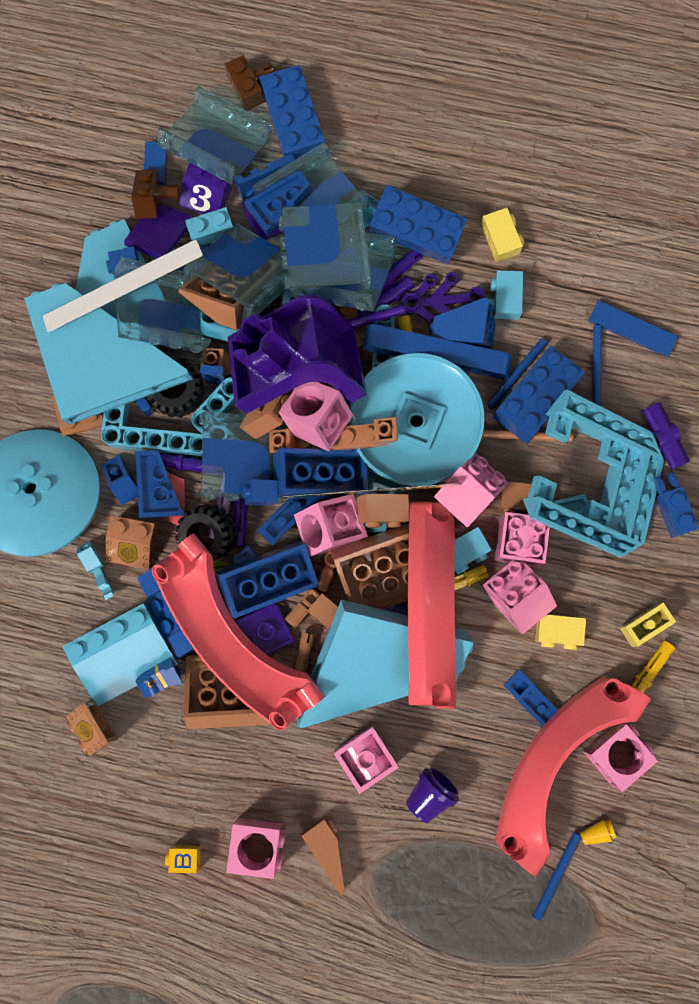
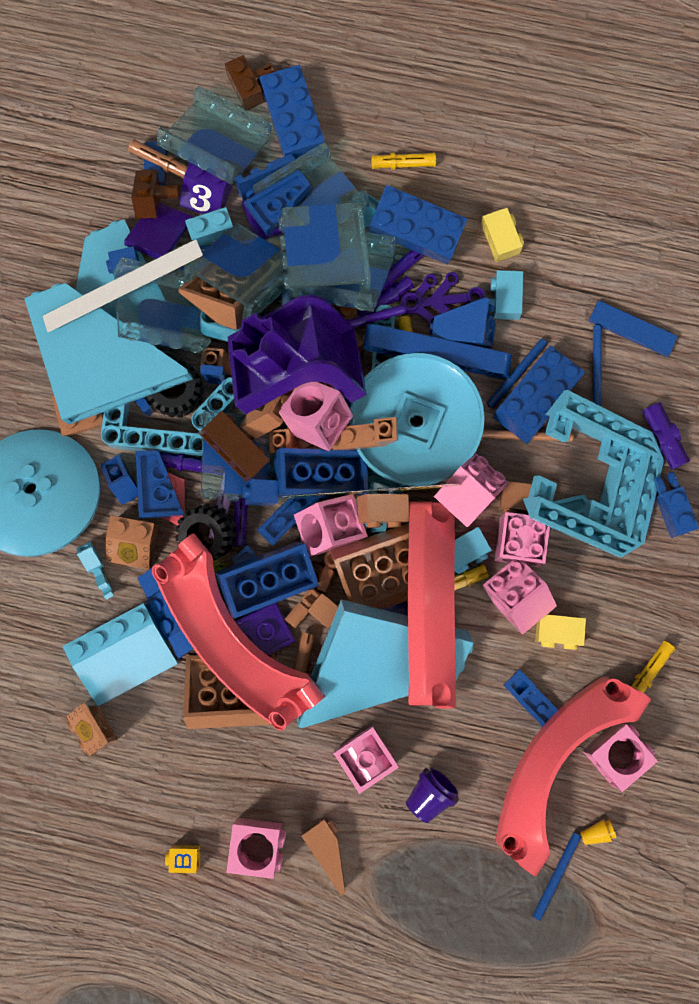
(159, 678): blue leg -> none
(168, 163): none -> nougat pin
(234, 446): none -> reddish brown brick
(403, 160): none -> yellow pin
(647, 624): light yellow brick -> none

